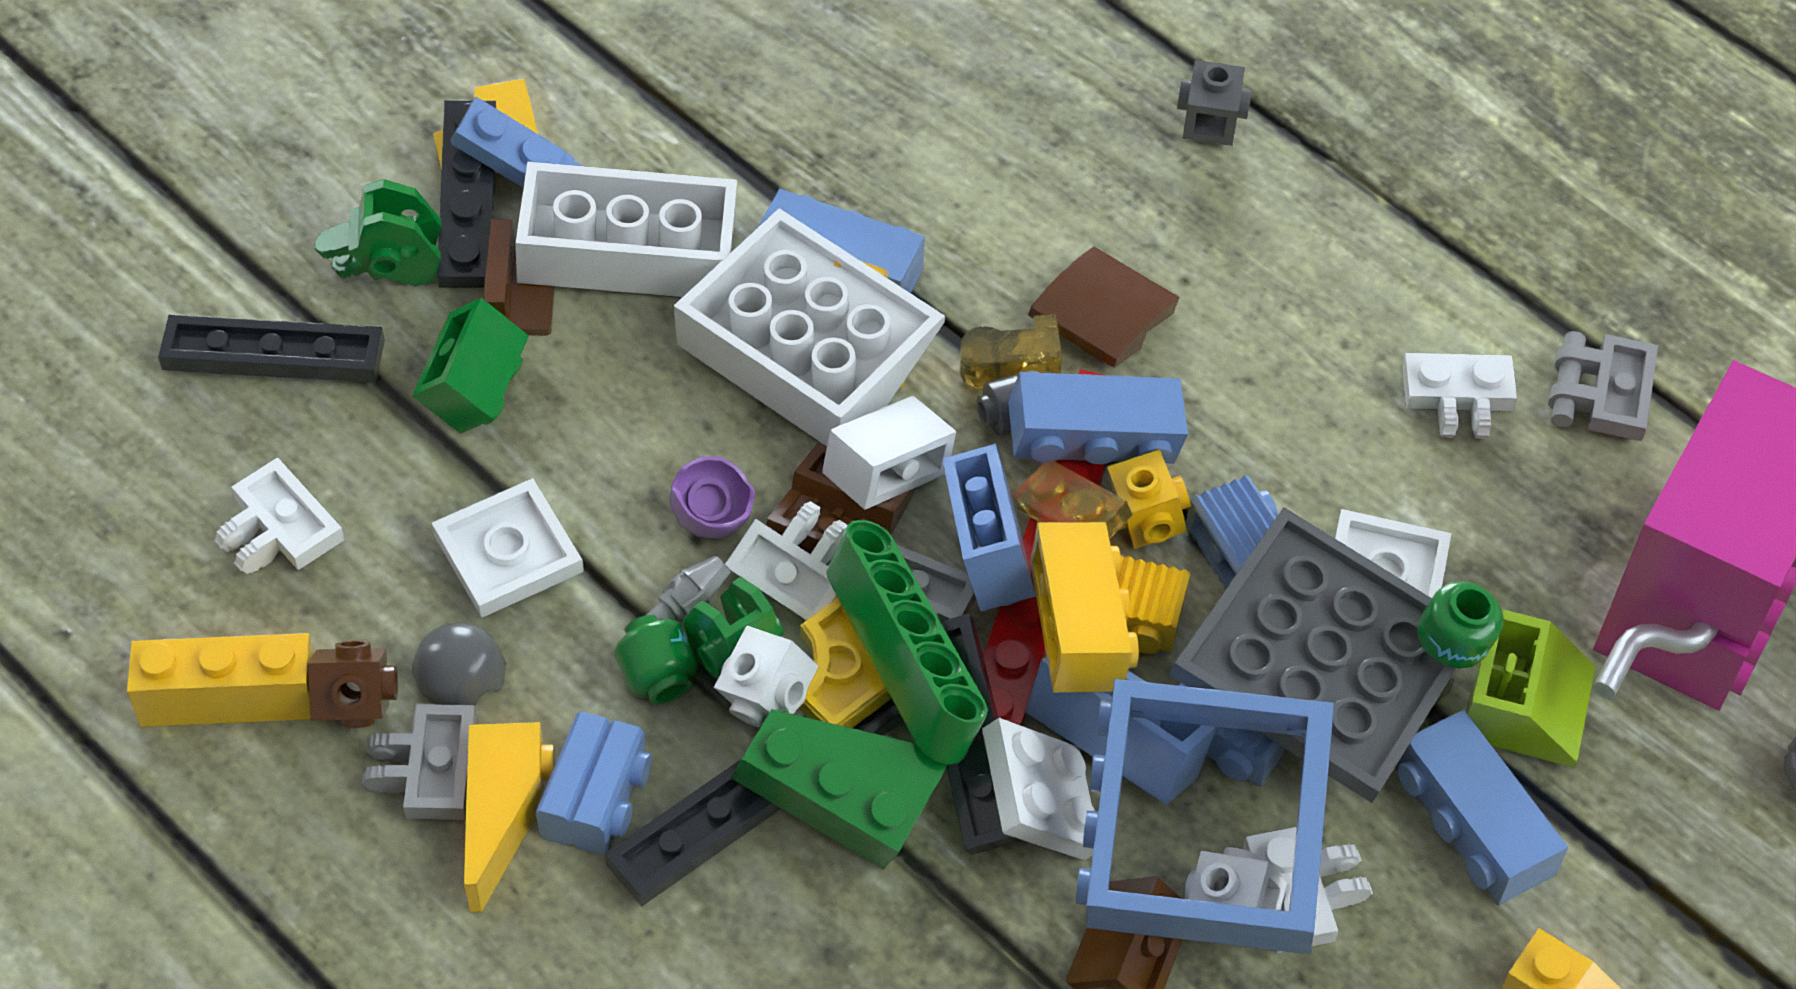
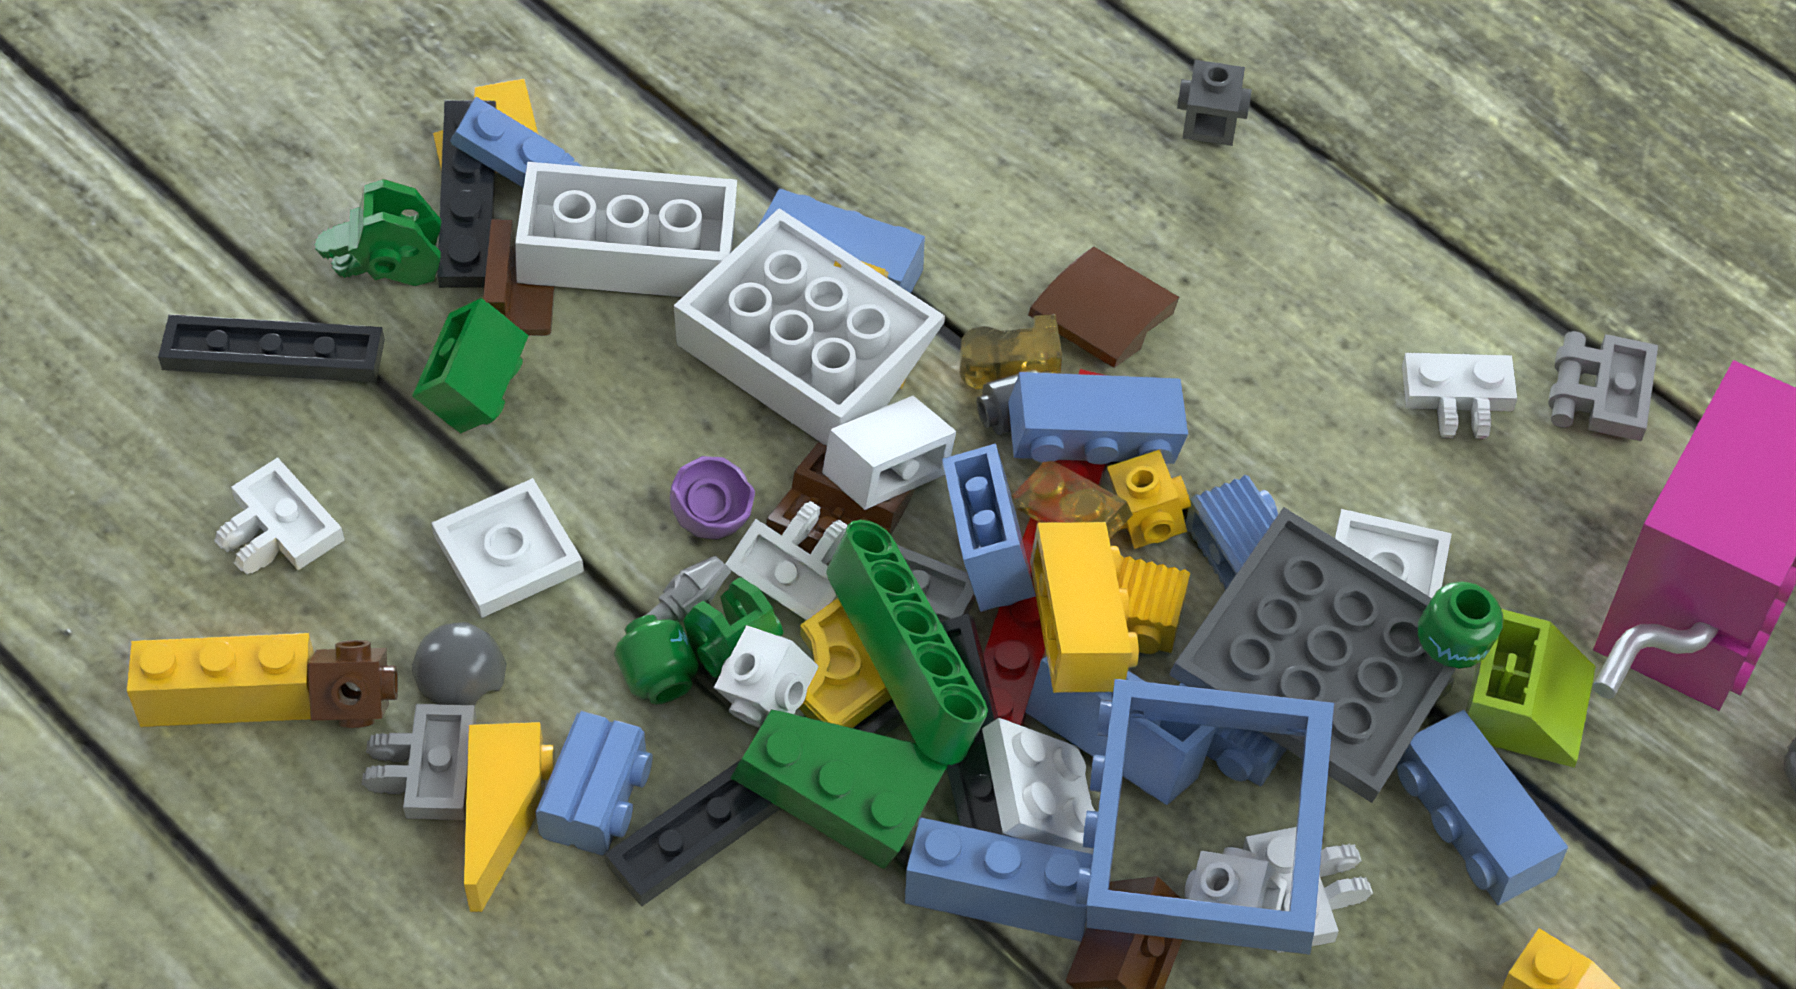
(996, 879): none -> medium blue brick

